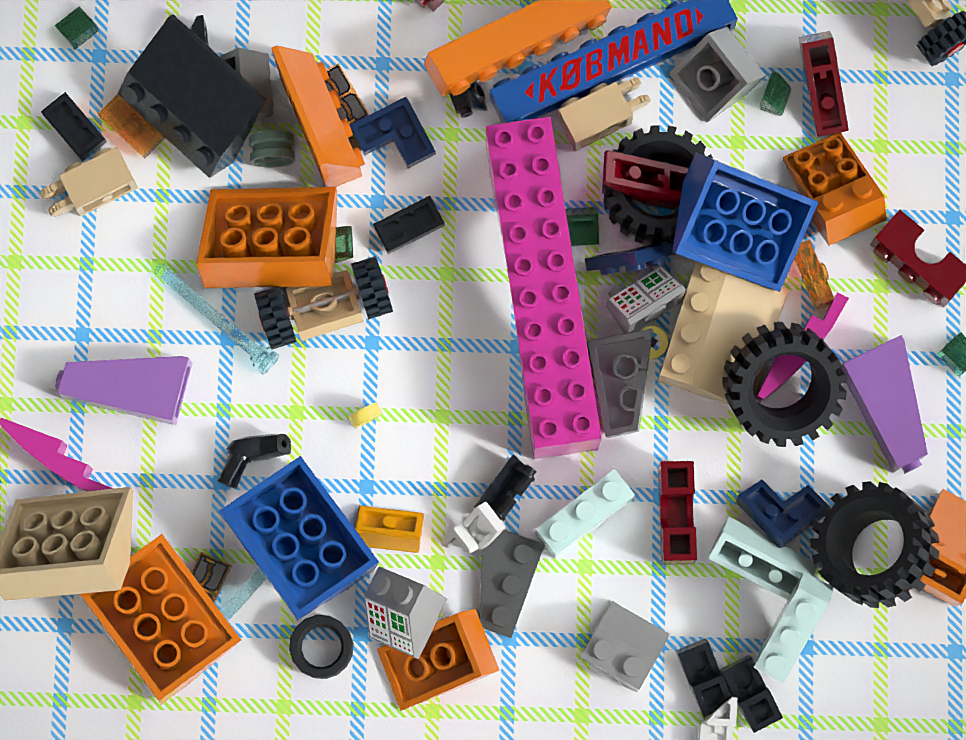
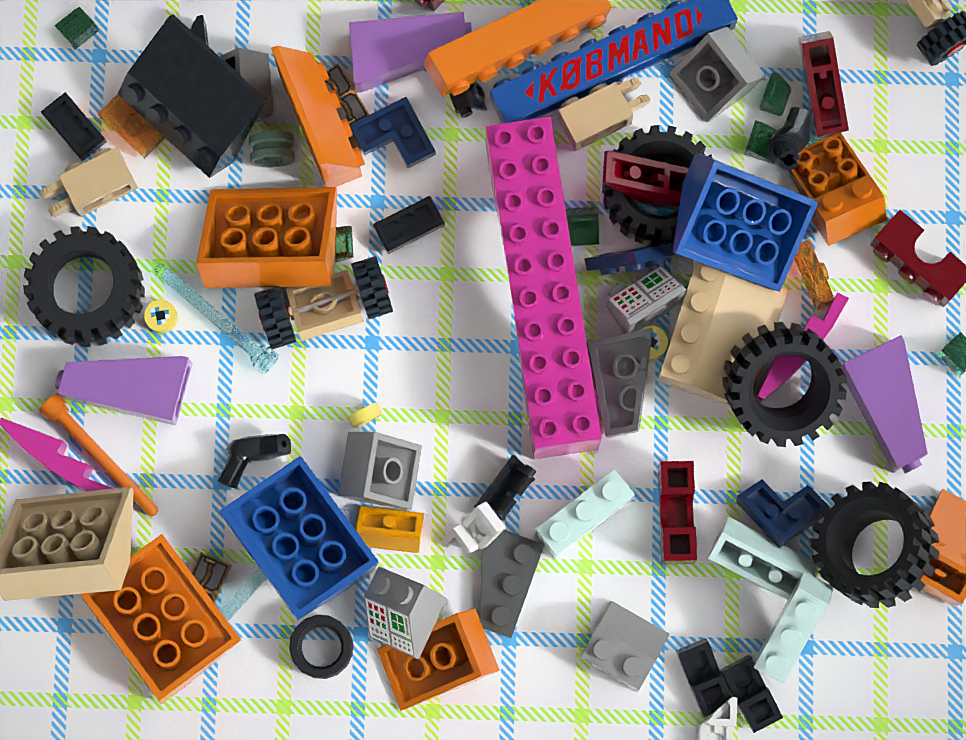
(56, 410): none -> orange piece
(106, 319): none -> black tyre
(161, 316): none -> light yellow tile
(379, 470): none -> light grey slope
(399, 46): none -> medium lavender slope
(758, 142): none -> clear green slope
(791, 138): none -> black arm

